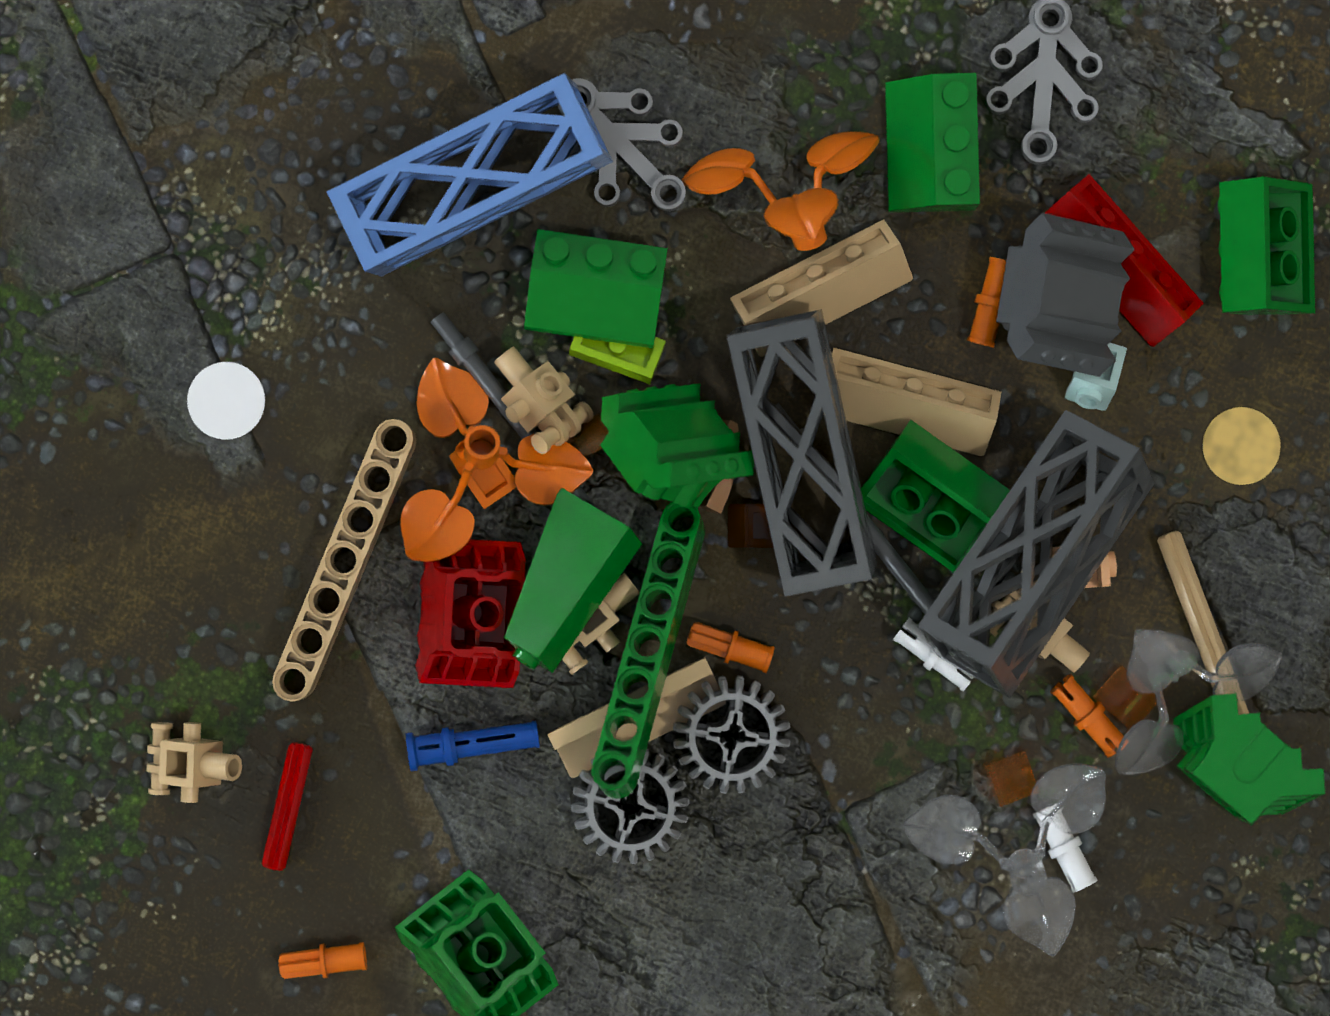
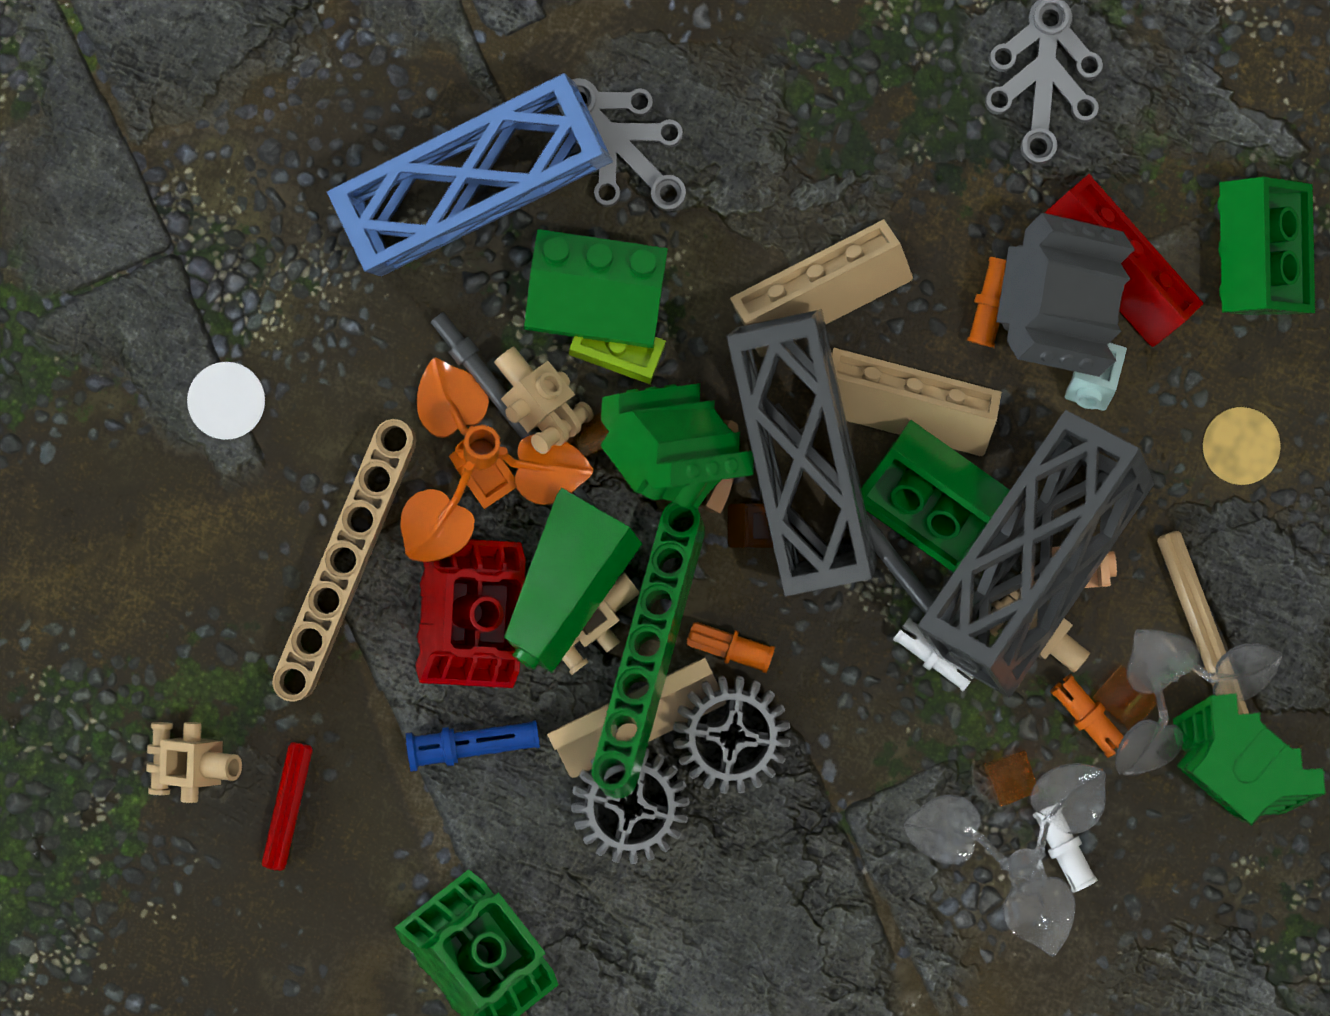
(323, 961): orange axle -> none
(796, 216): orange plant -> none
(932, 143): green slope -> none

